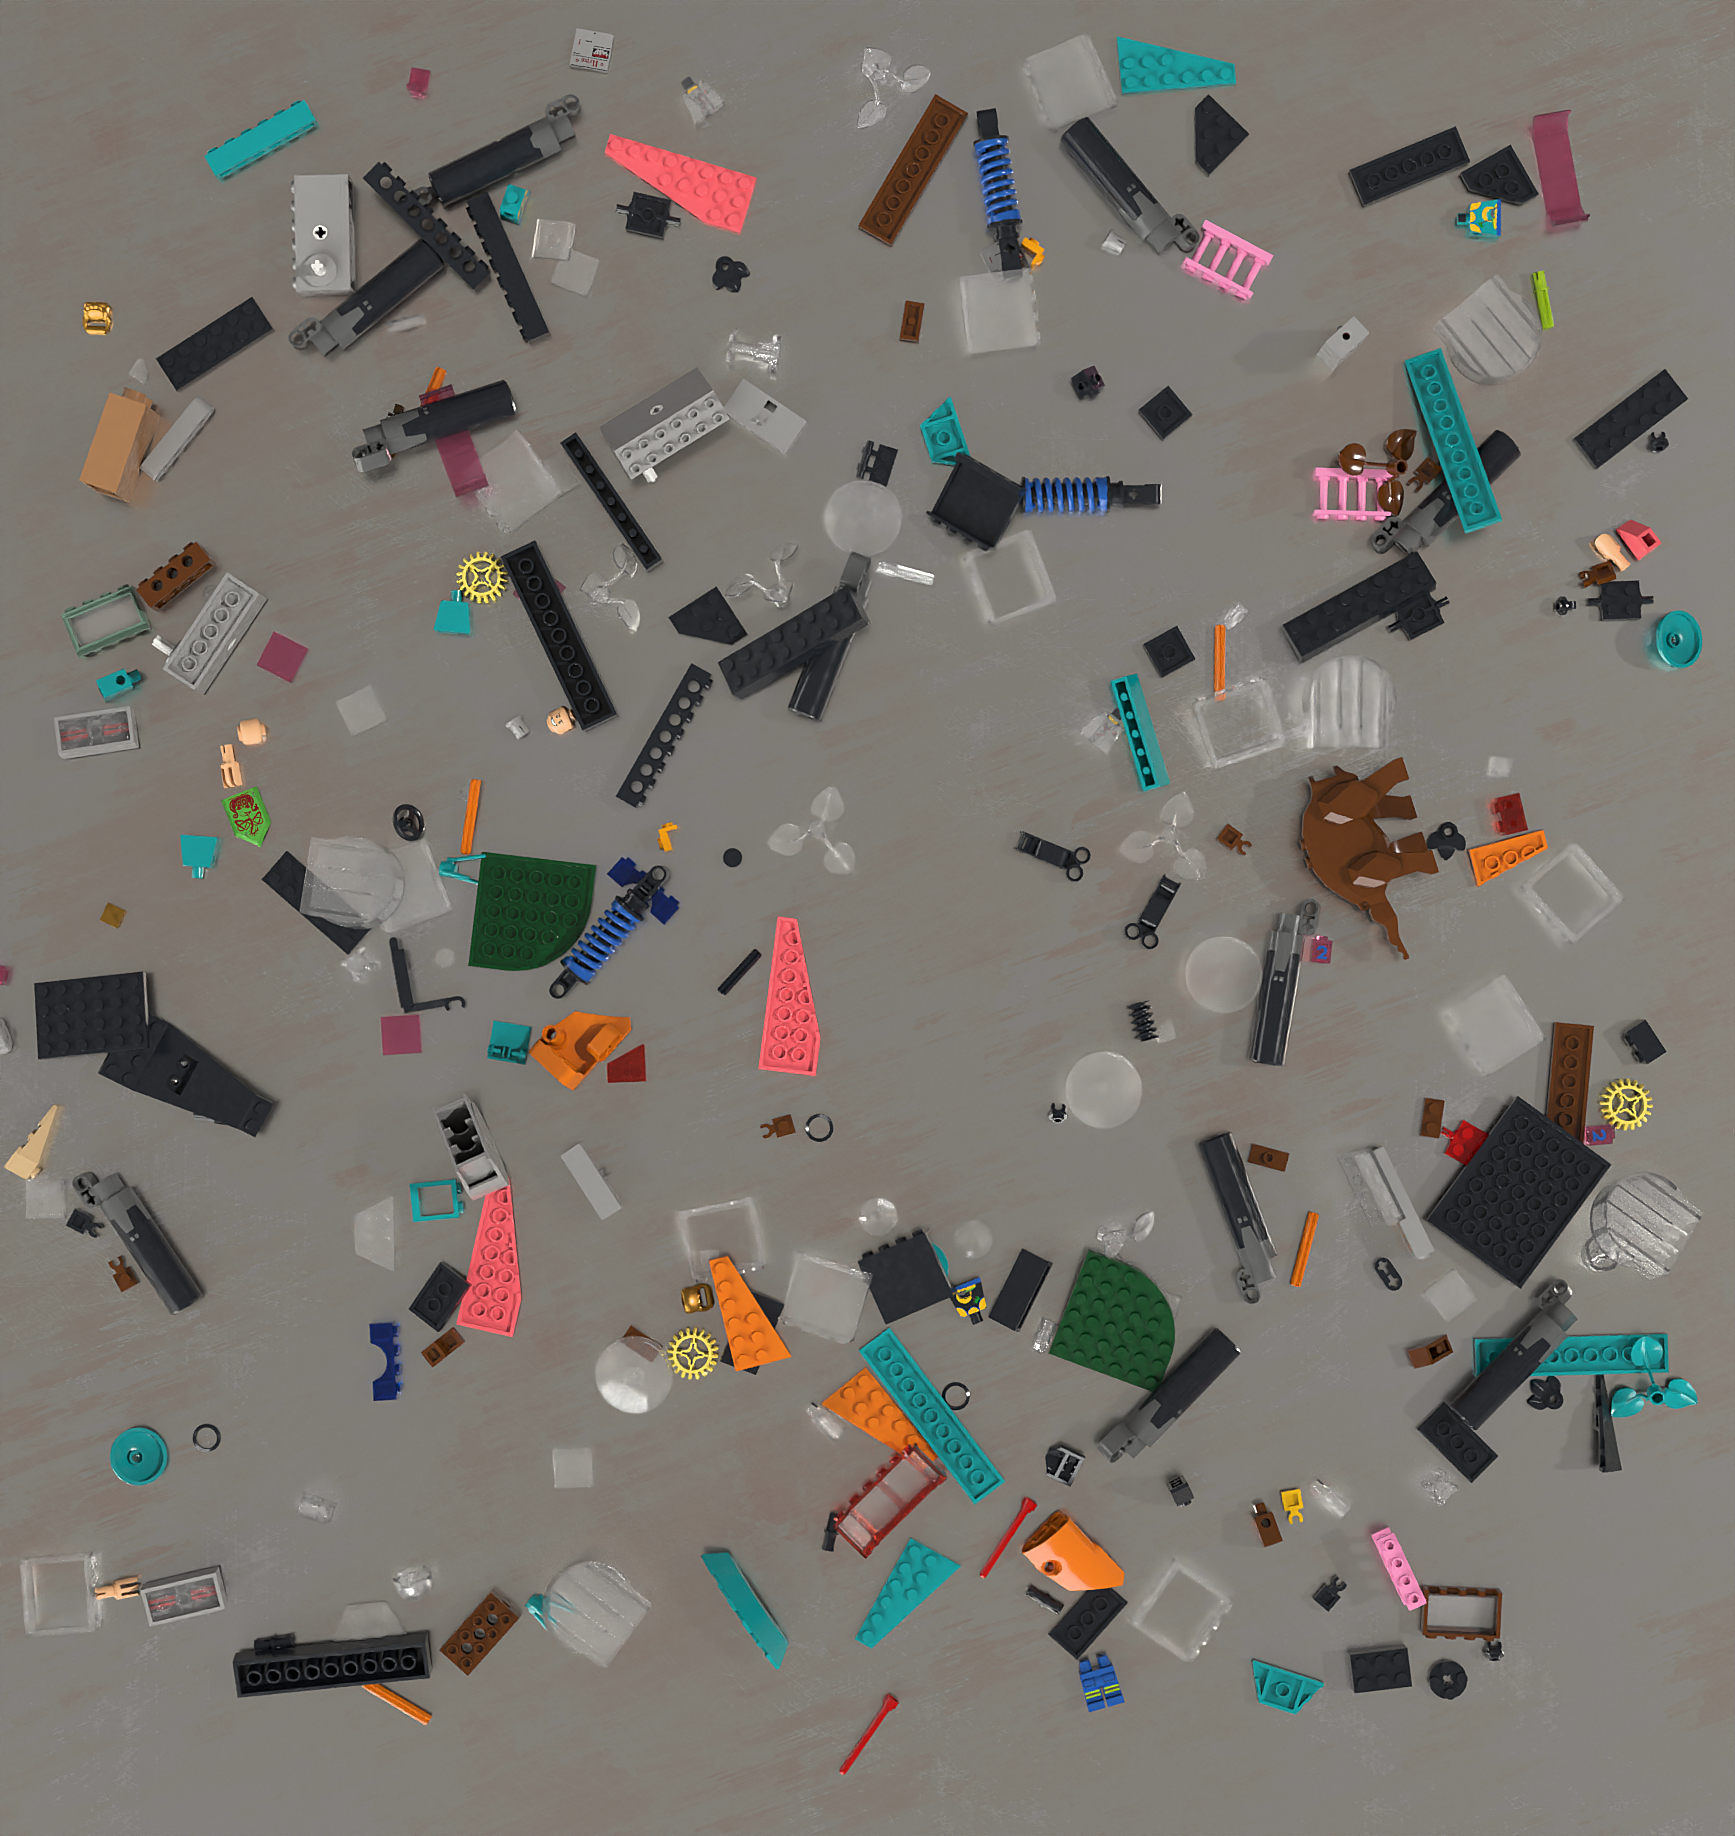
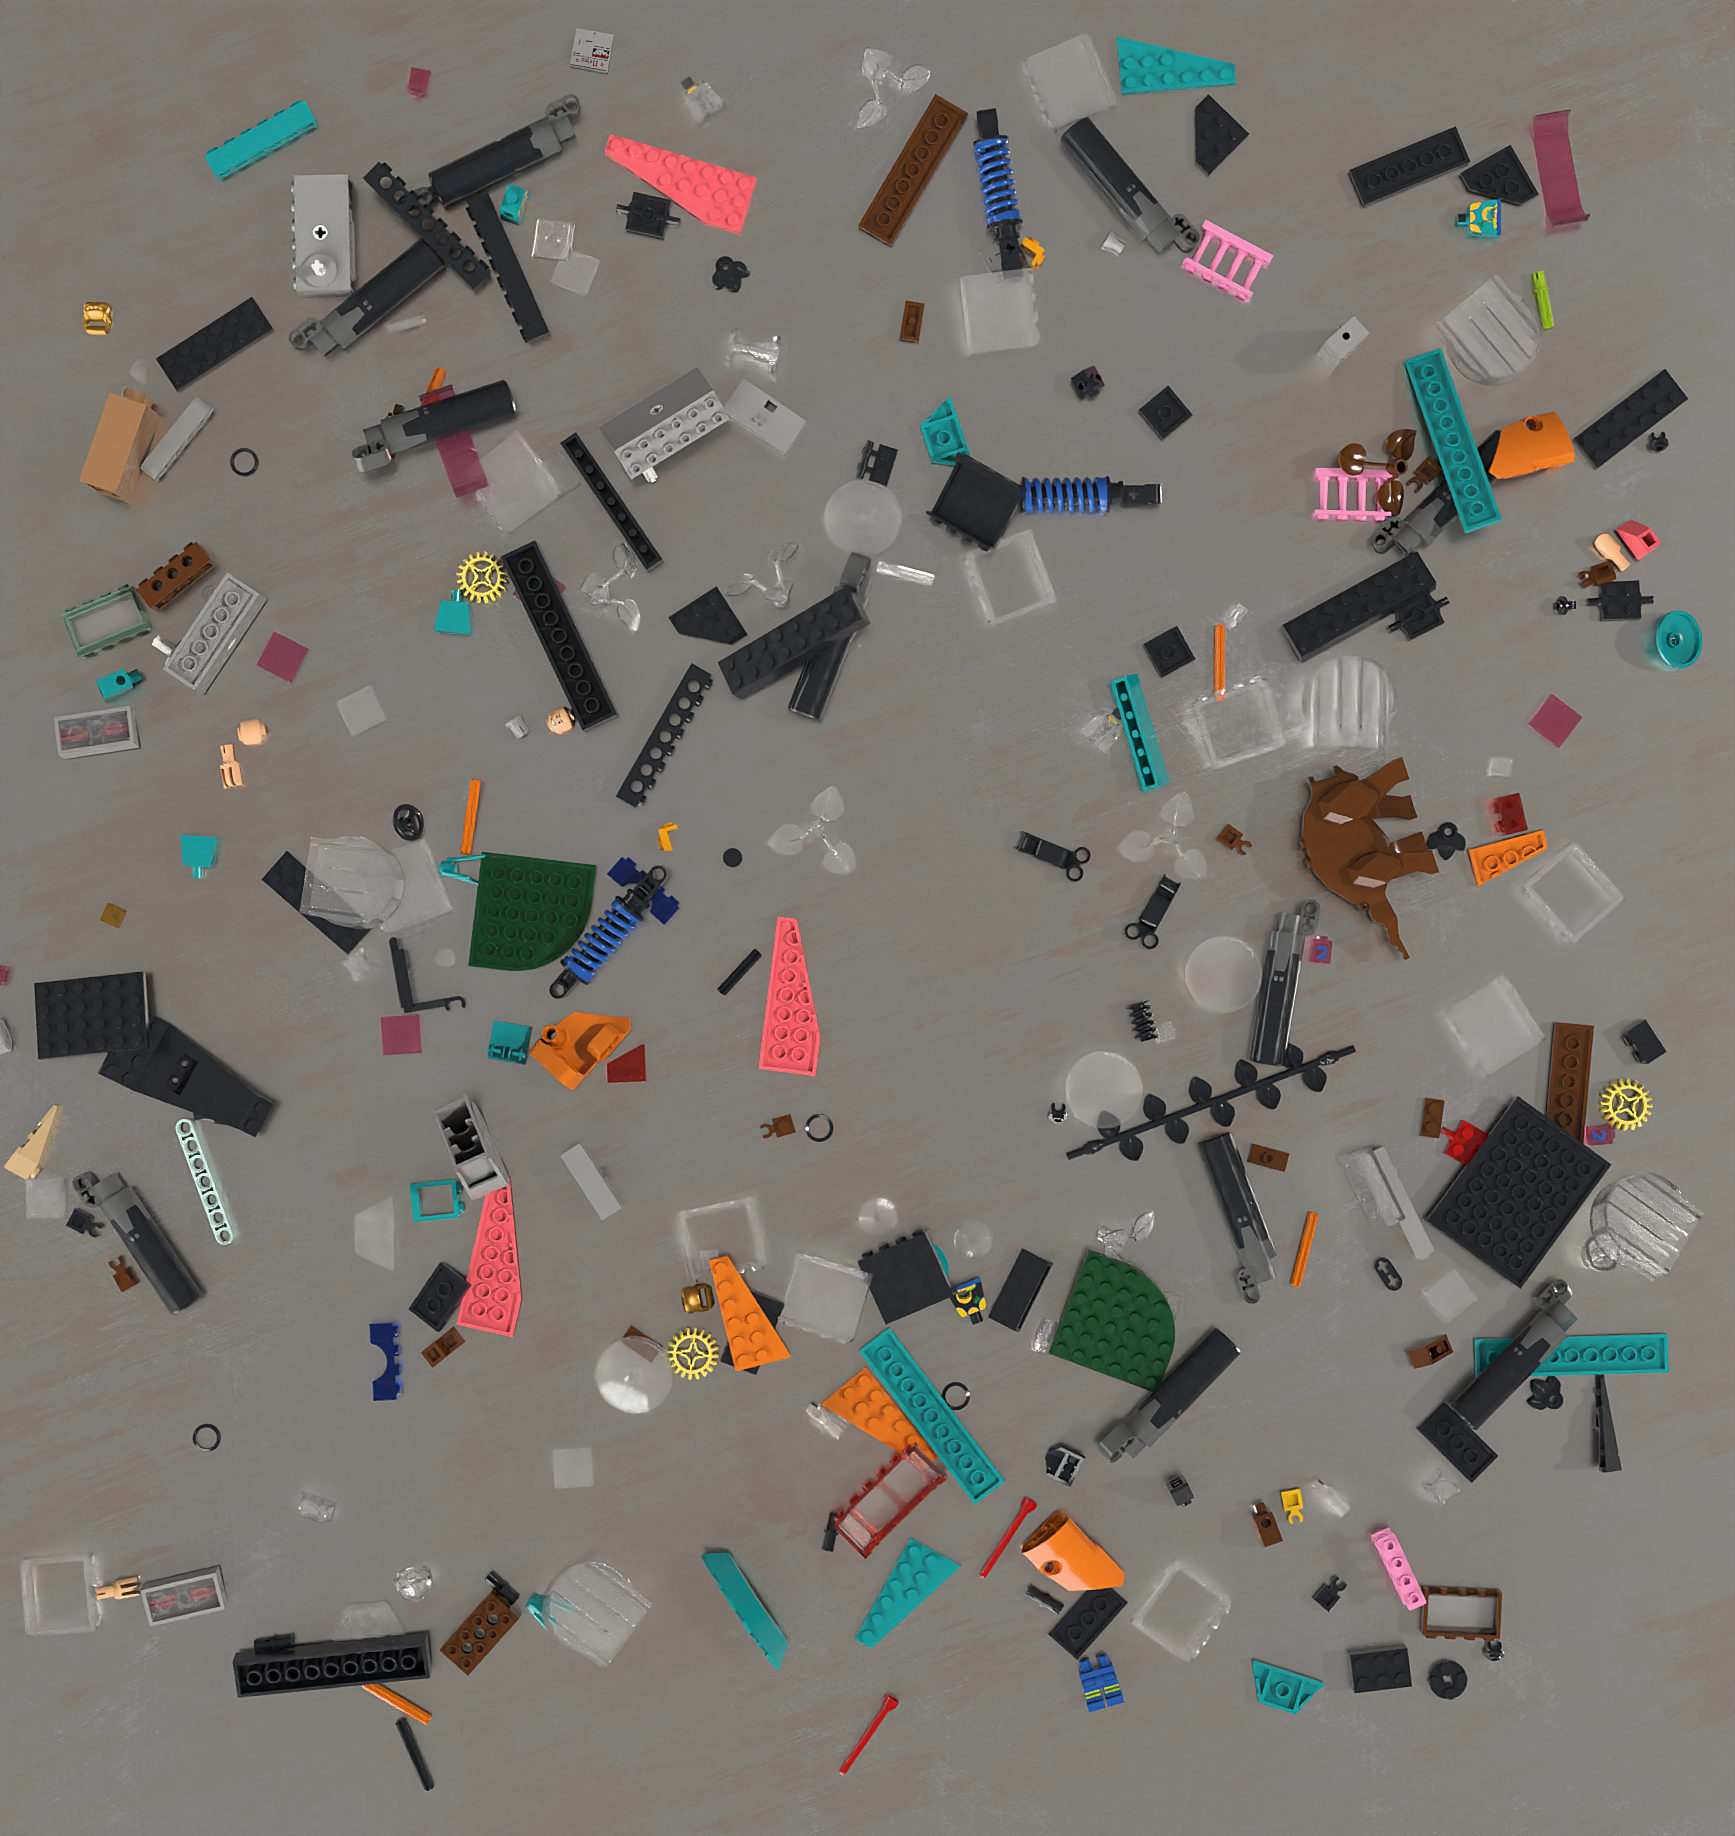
(150, 1456): teal dish -> none
(213, 1187): none -> light aqua beam
(235, 454): none -> black piece
(247, 815): bright green tile -> none
(414, 1754): none -> black axle
(501, 1588): none -> black axle
(1222, 1111): none -> black plant
(1527, 451): none -> orange panel
(1555, 720): none -> clear pink tile
(1676, 1396): teal plant -> none

